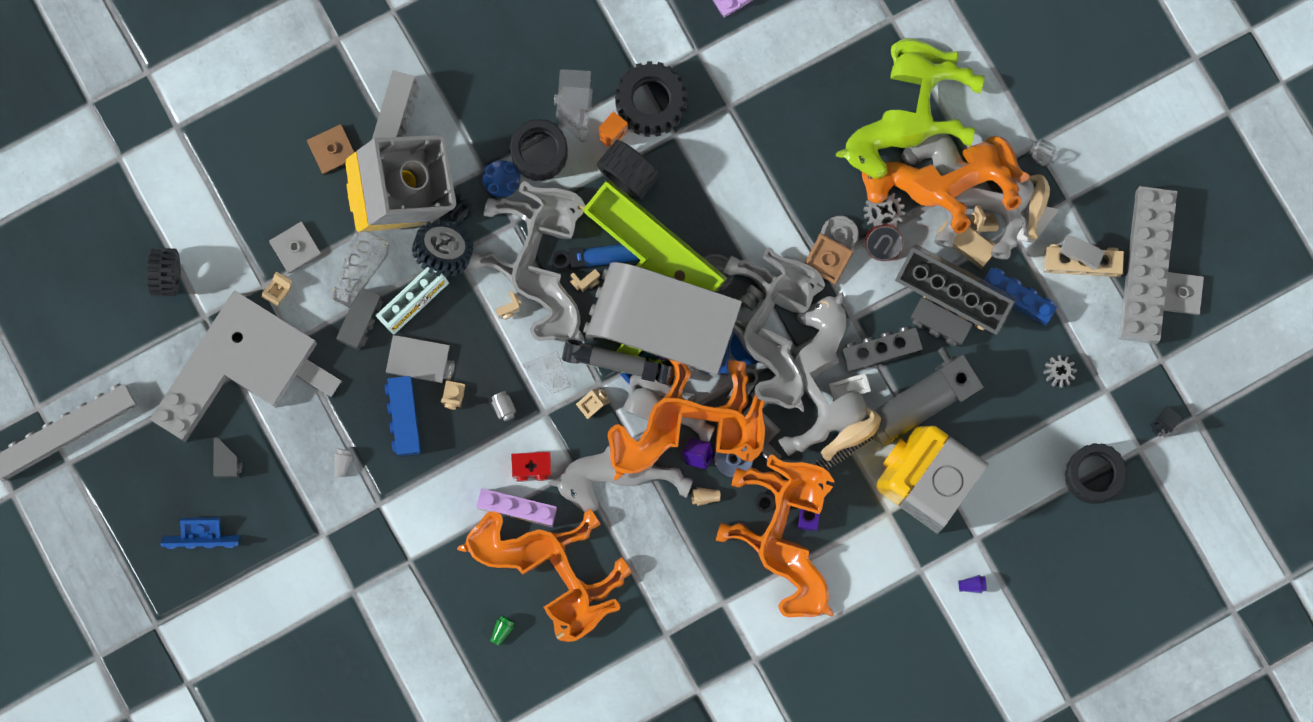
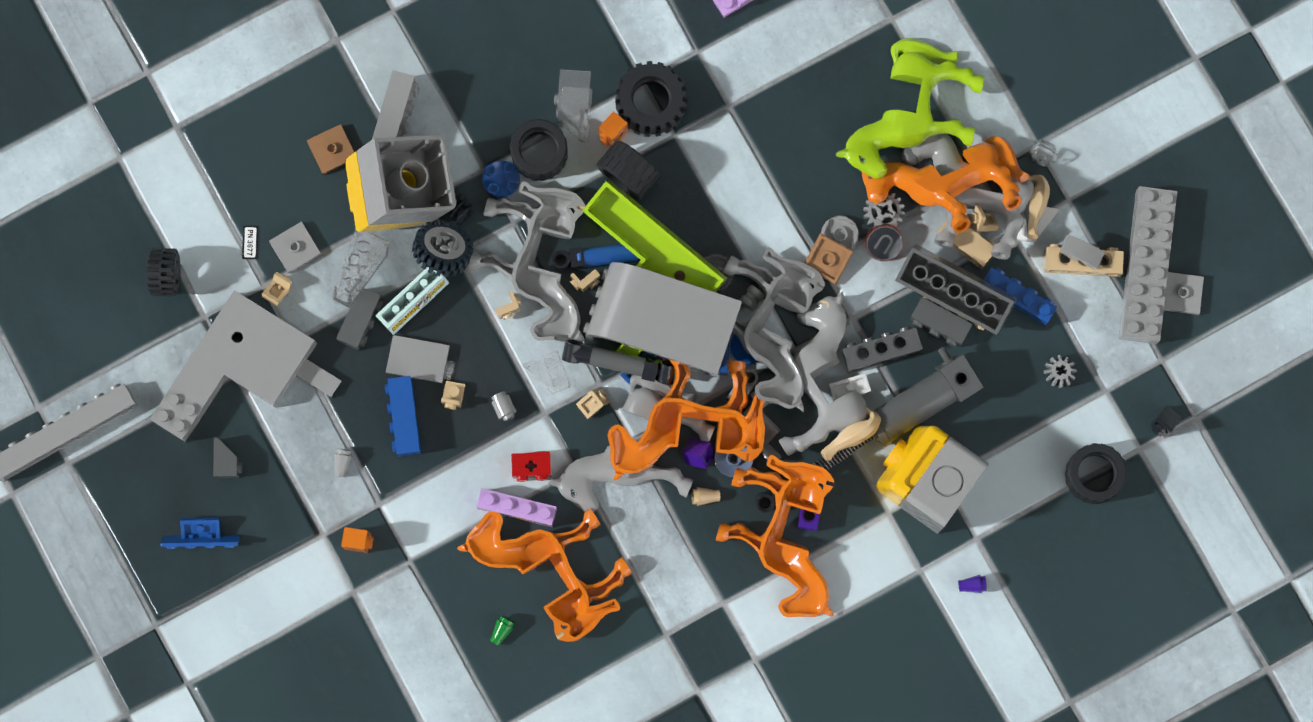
(250, 242): none -> sticker
(357, 540): none -> orange brick

